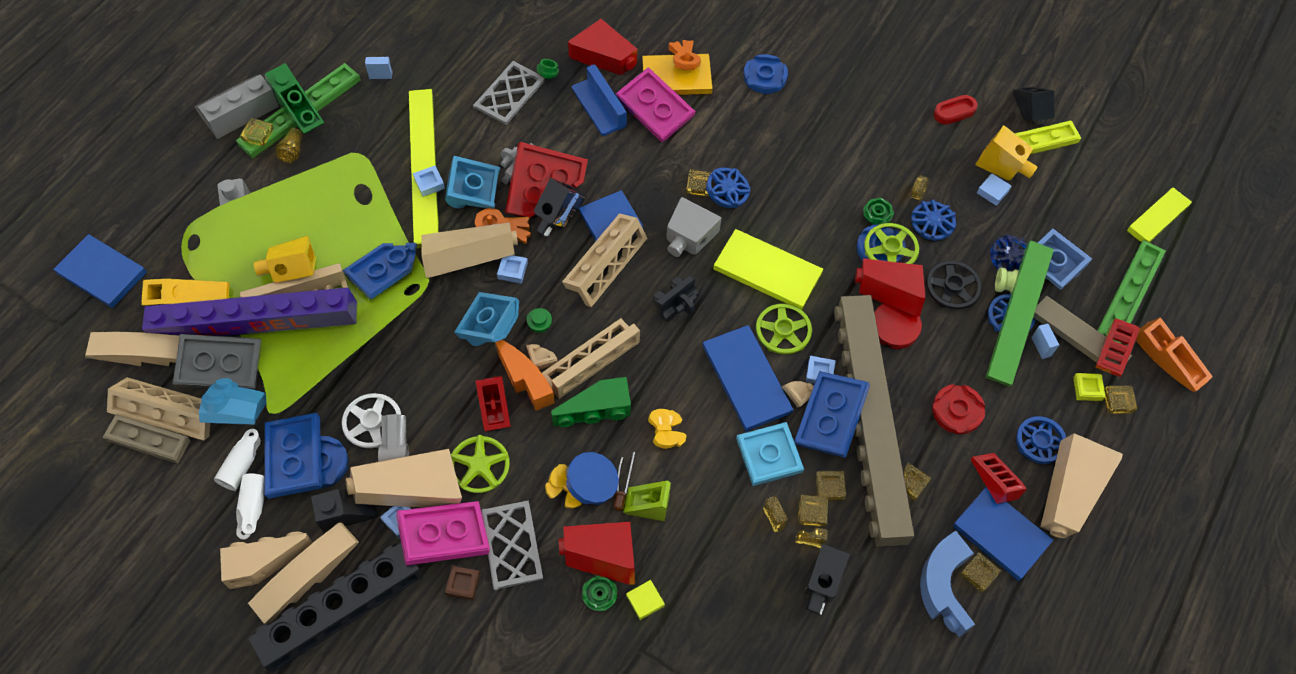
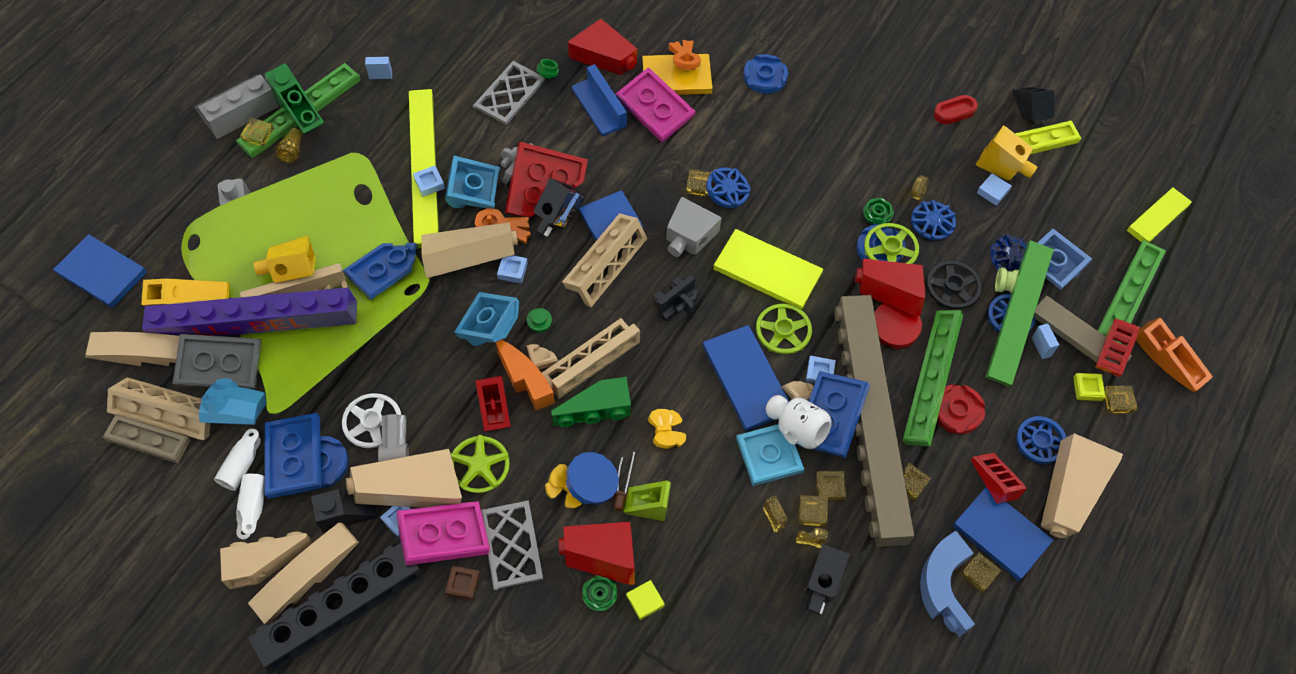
(800, 421): none -> white piece
(933, 378): none -> bright green tile

